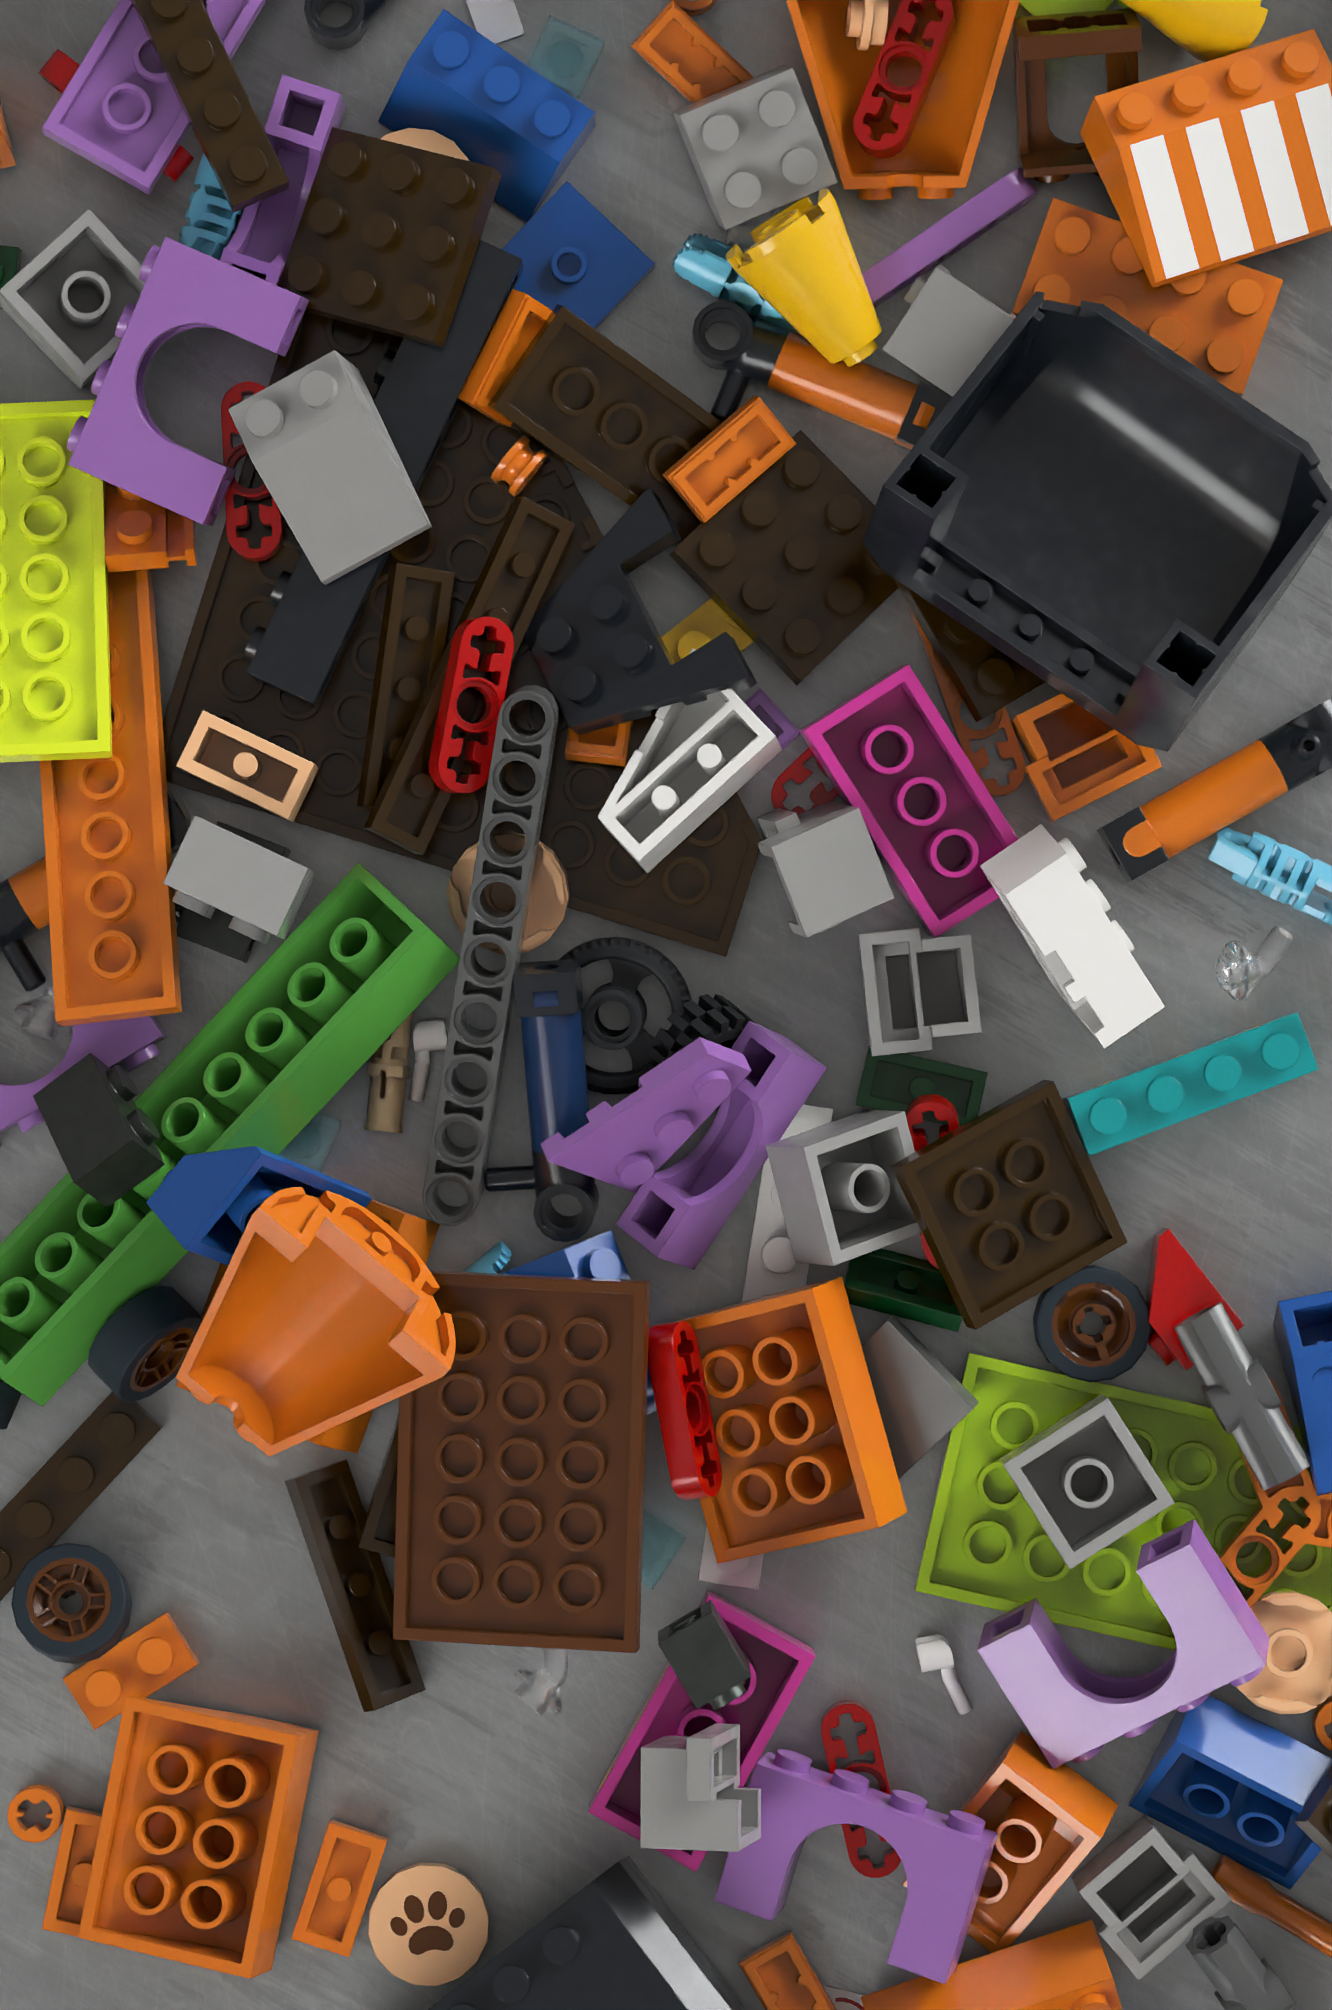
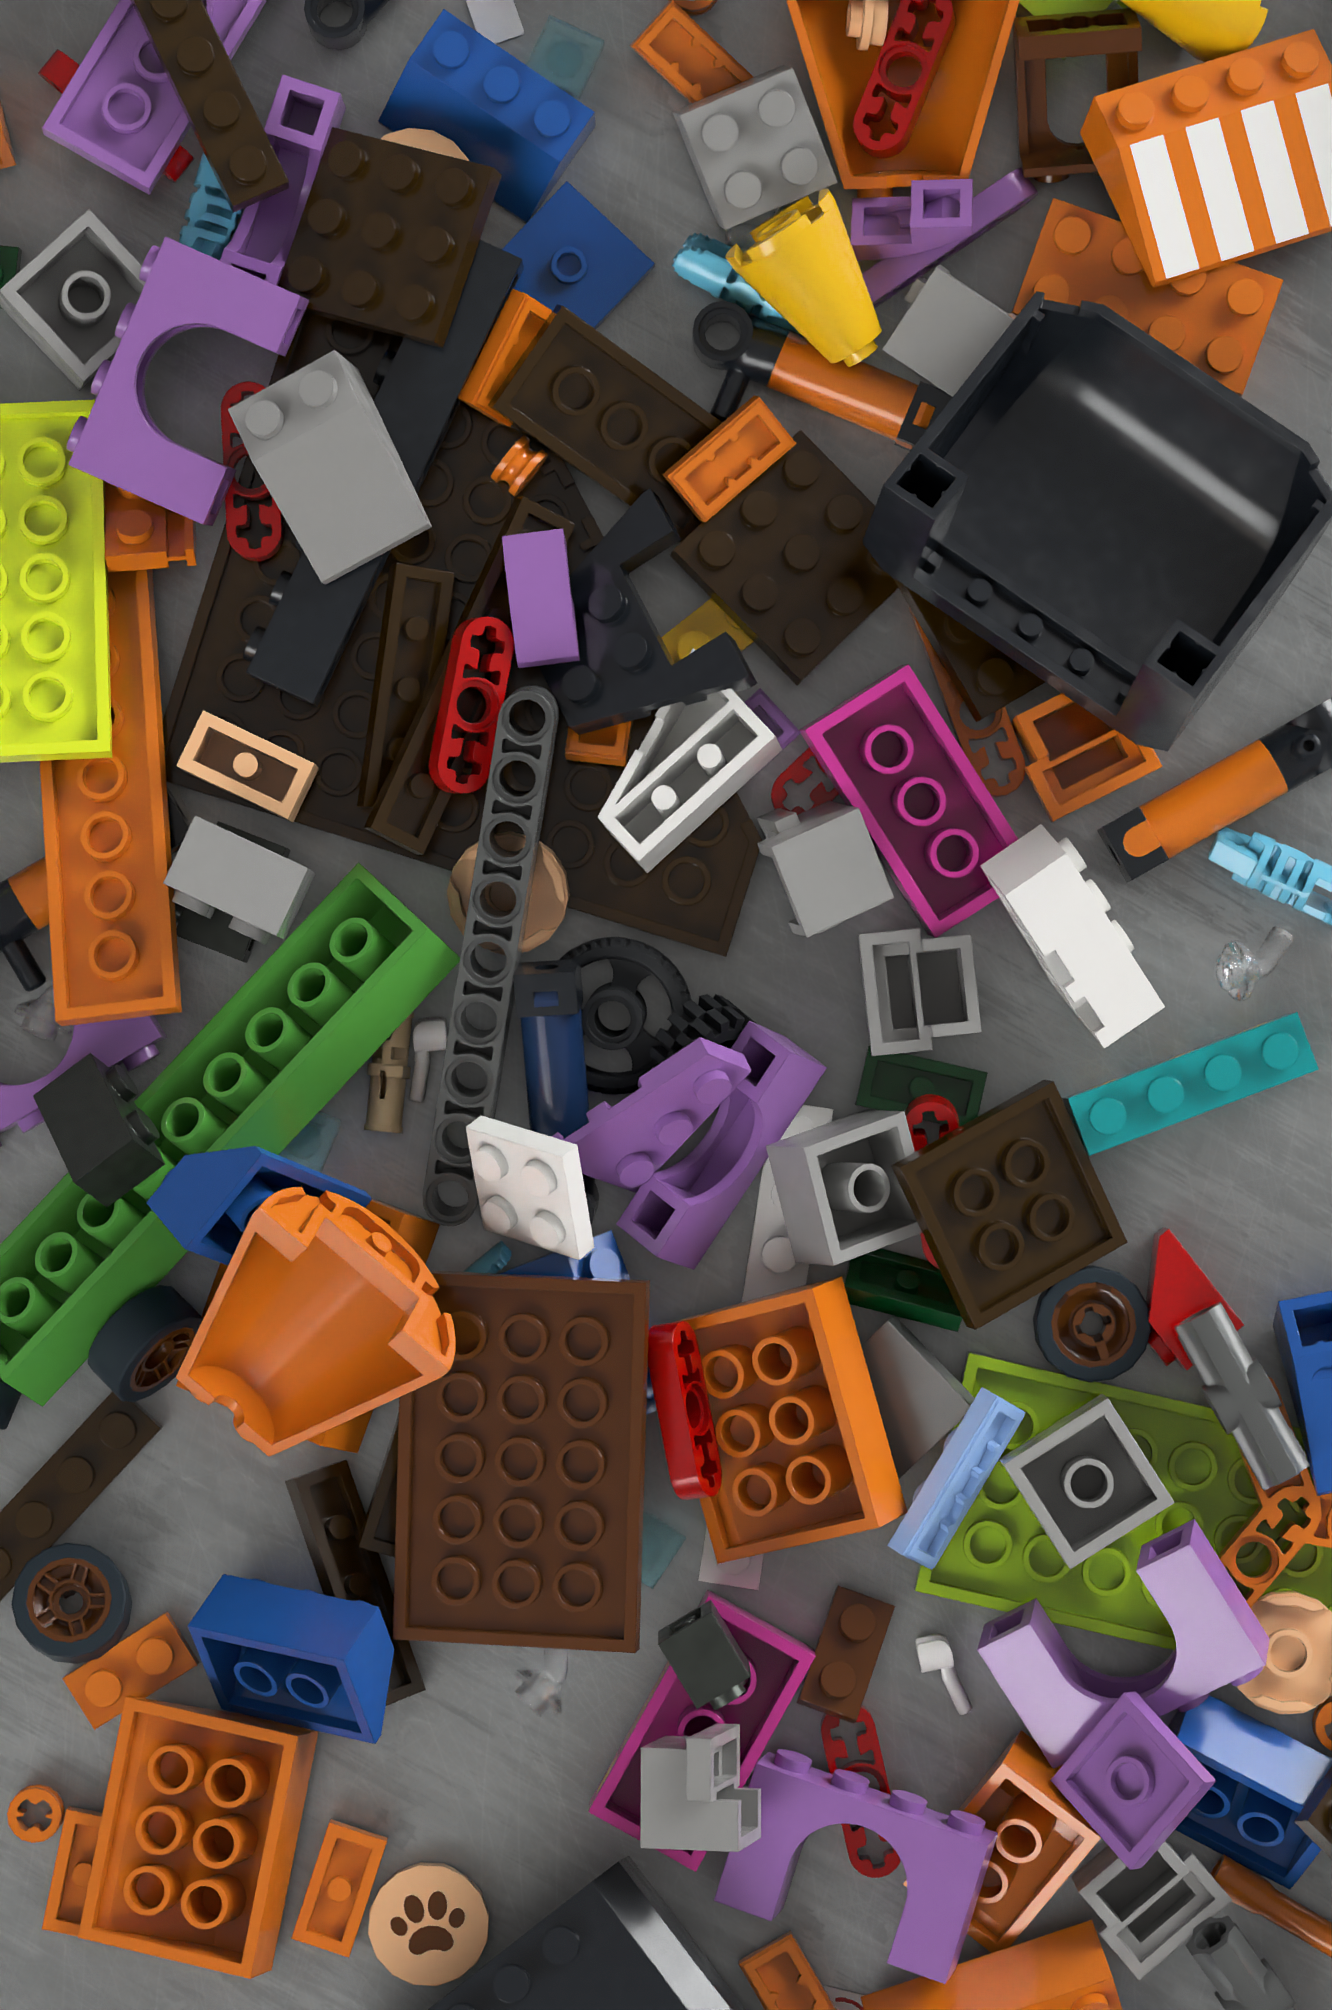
(295, 1656): none -> blue slope
(530, 1187): none -> white plate
(540, 598): none -> medium lavender slope
(846, 1654): none -> reddish brown plate
(902, 226): none -> medium lavender slope
(956, 1478): none -> light blue plate
(1133, 1780): none -> medium lavender plate

